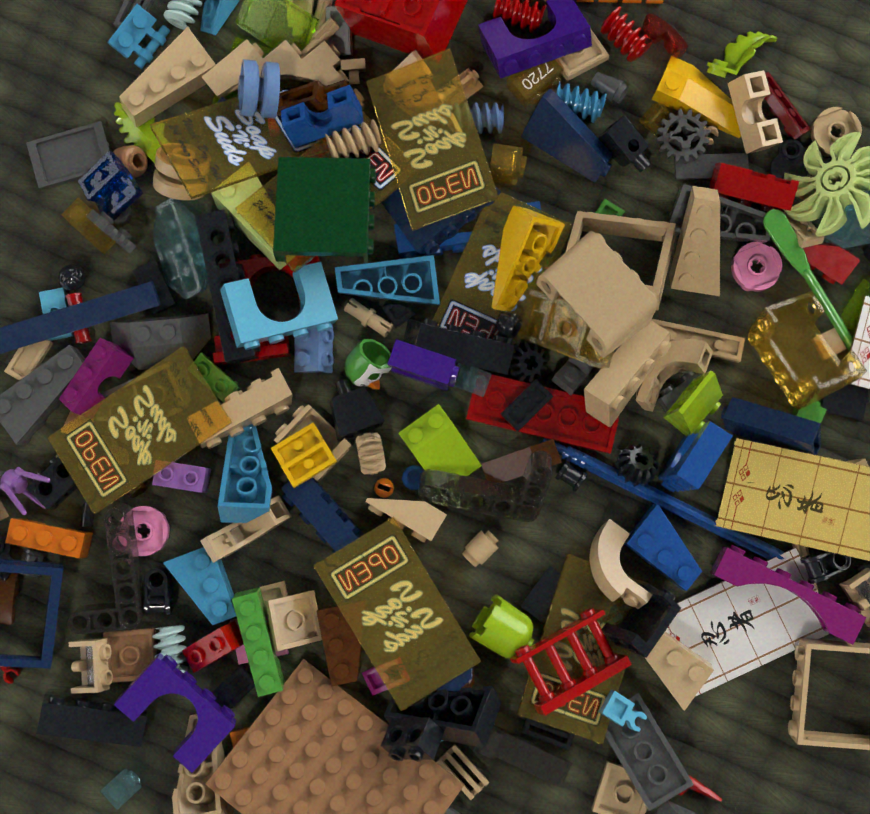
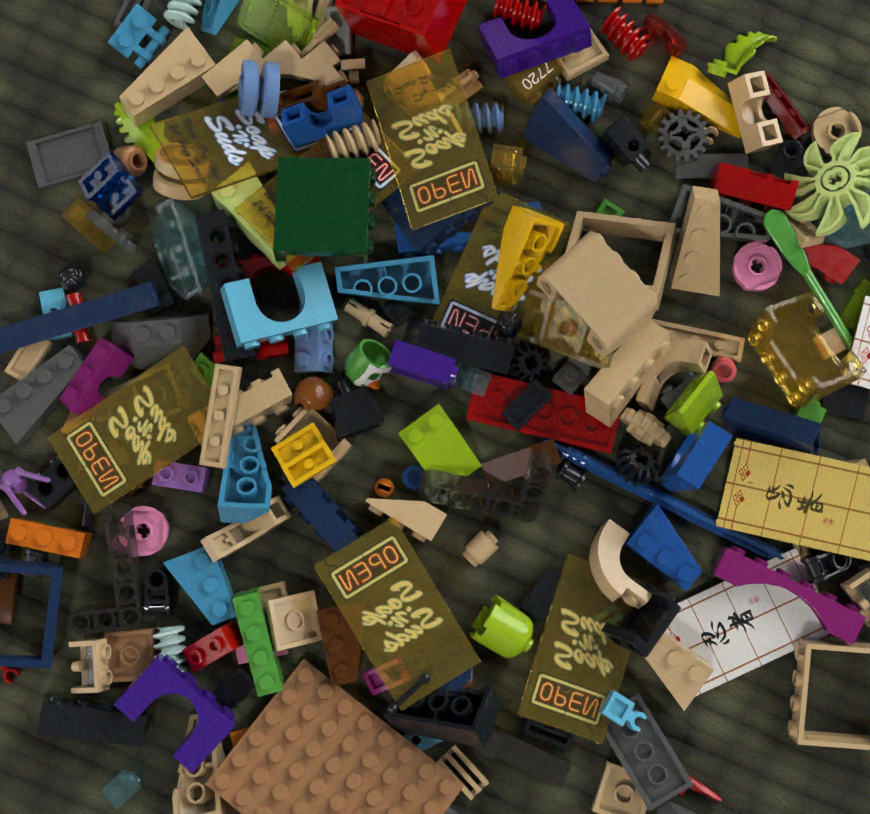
(220, 416): none -> tan tile
(313, 393): none -> dark orange hair
(370, 453): tan gear -> none
(412, 739): black brick -> none
(424, 679): none -> black hinge
(591, 675): red fence -> none
(645, 427): none -> tan gear
(724, 369): none -> coral tile

